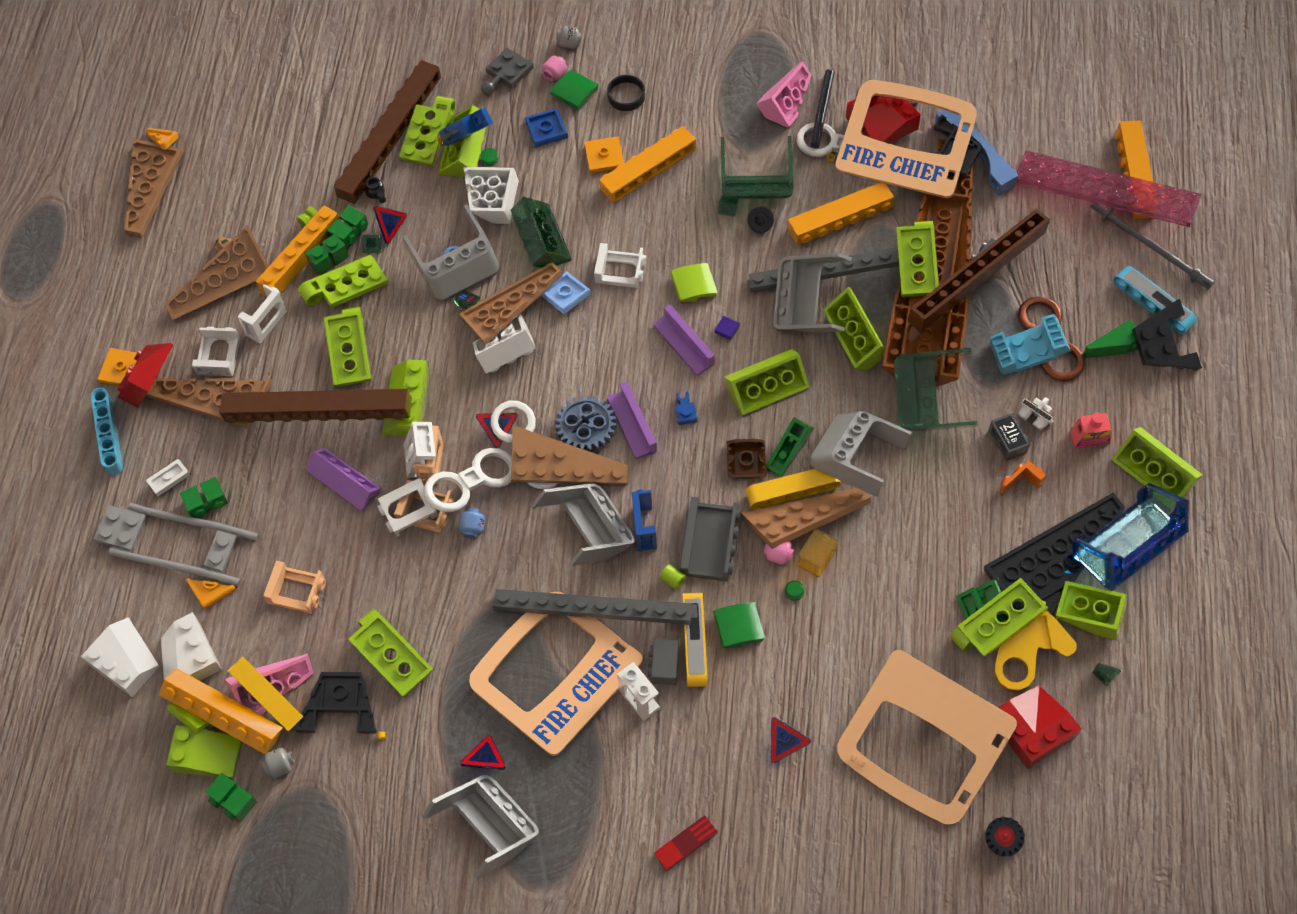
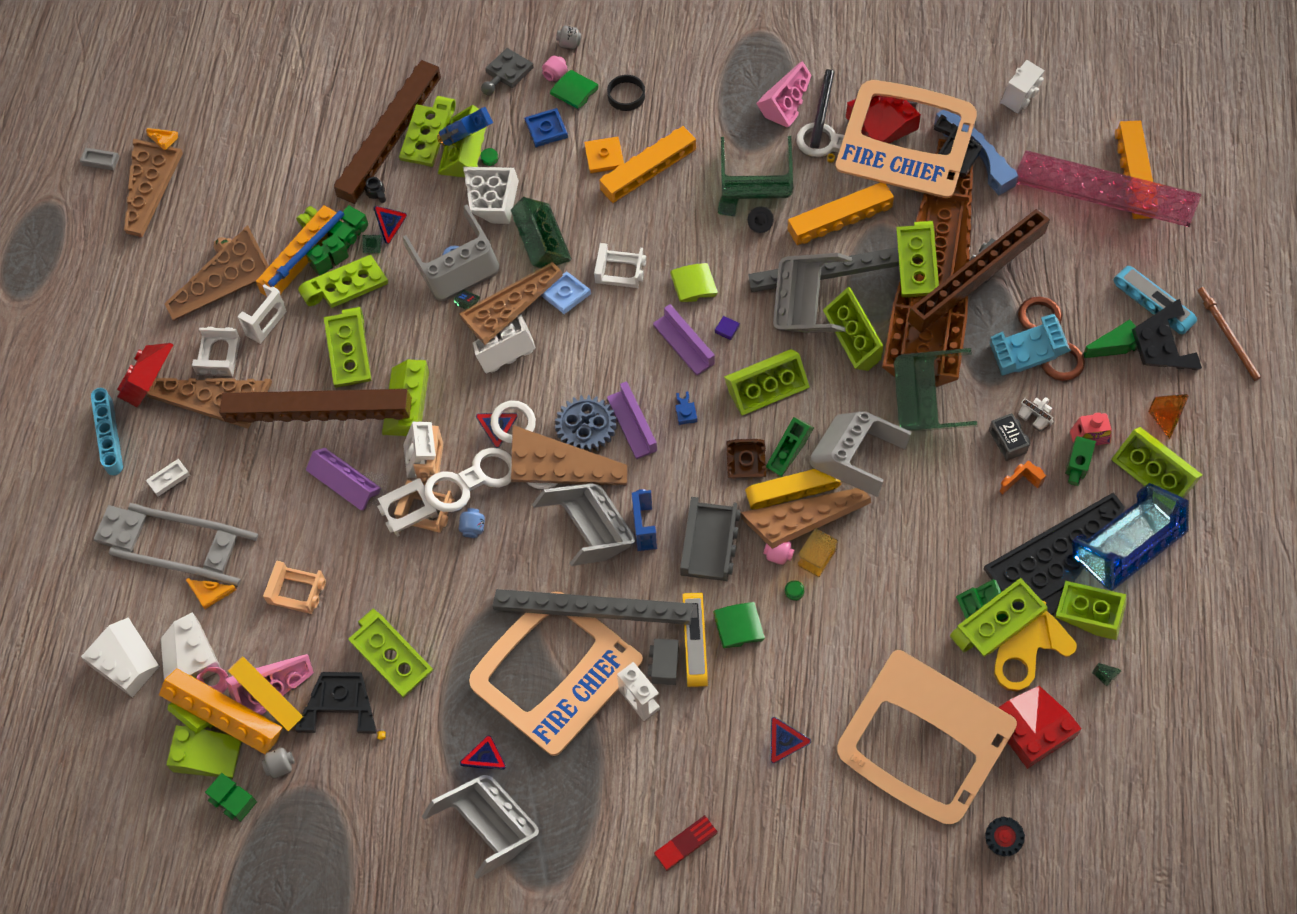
(99, 159): none -> light grey tile
(116, 366): light orange plate -> none
(194, 502): green piece -> none
(221, 686): none -> bright pink piece
(284, 270): none -> blue bar
(672, 576): lime gear -> none
(1023, 86): none -> white brick
(1079, 459): none -> green torso
(1167, 411): none -> clear orange slope
(1195, 274): dark grey bar -> none
(1210, 304): none -> dark orange bar

